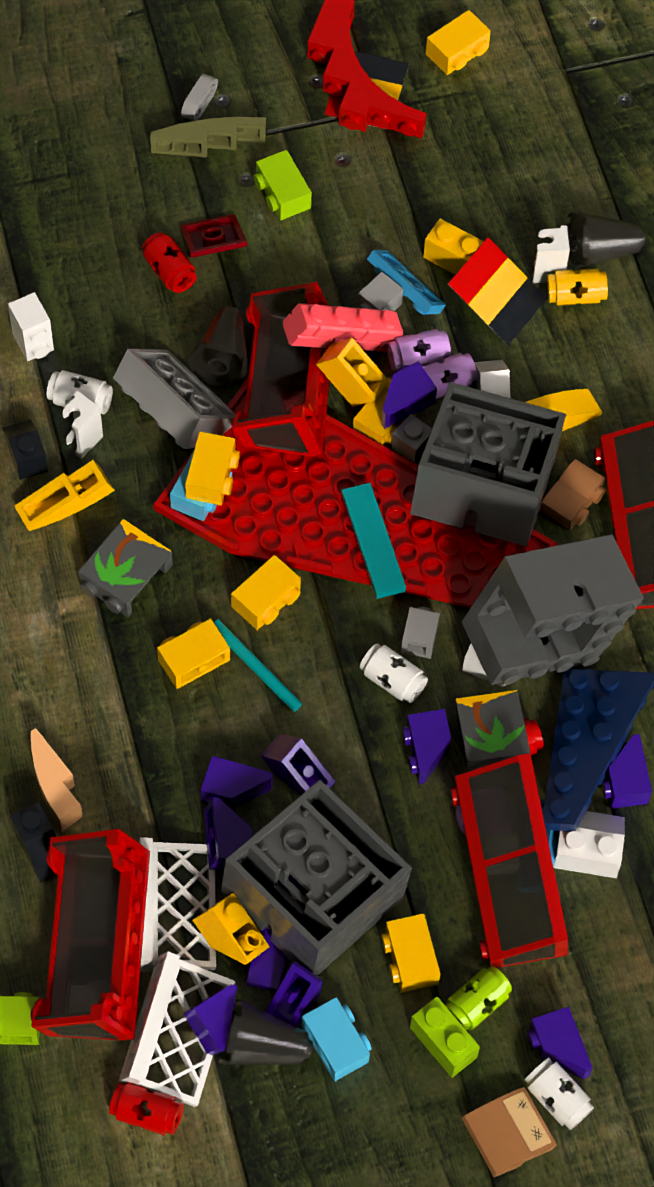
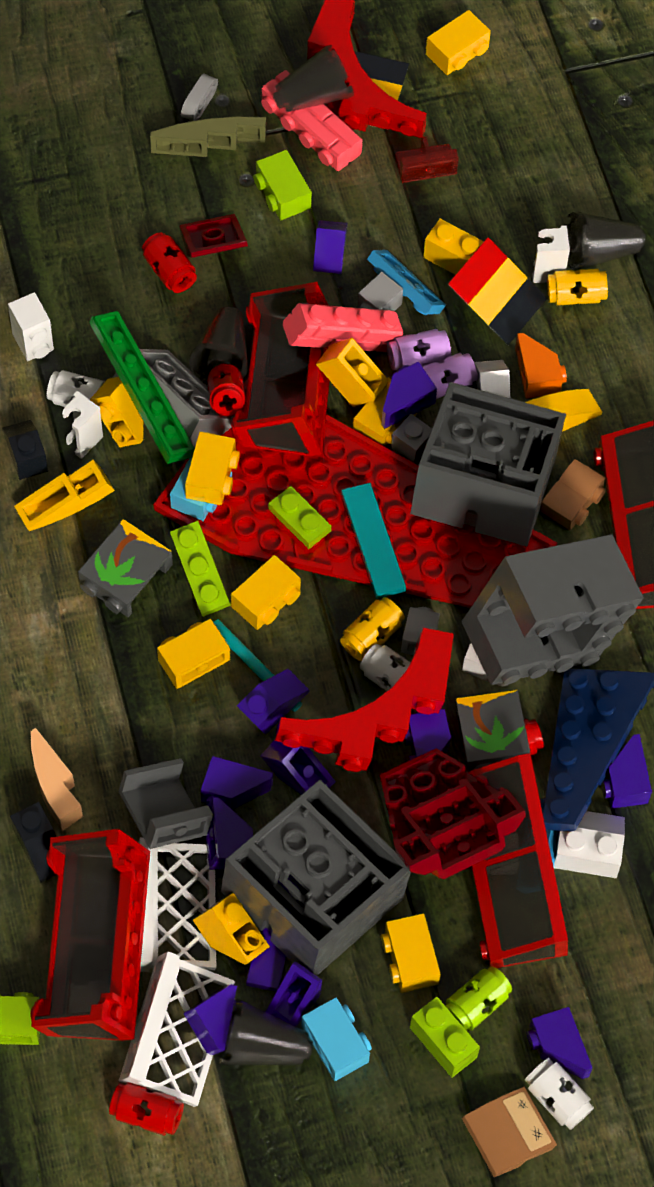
(119, 413): none -> yellow slope
(142, 387): none -> green tile
(162, 805): none -> dark grey panel
(200, 568): none -> lime plate
(226, 389): none -> red piece
(273, 699): none -> dark purple slope
(299, 517): none -> lime plate
(314, 83): none -> clear smoke cone
(316, 128): none -> coral brick
(330, 246): none -> dark purple slope
(383, 619): none -> yellow piece
(388, 717): none -> red arch
(427, 162): none -> clear red panel
(446, 815): none -> dark red wedge
(538, 368): none -> orange slope

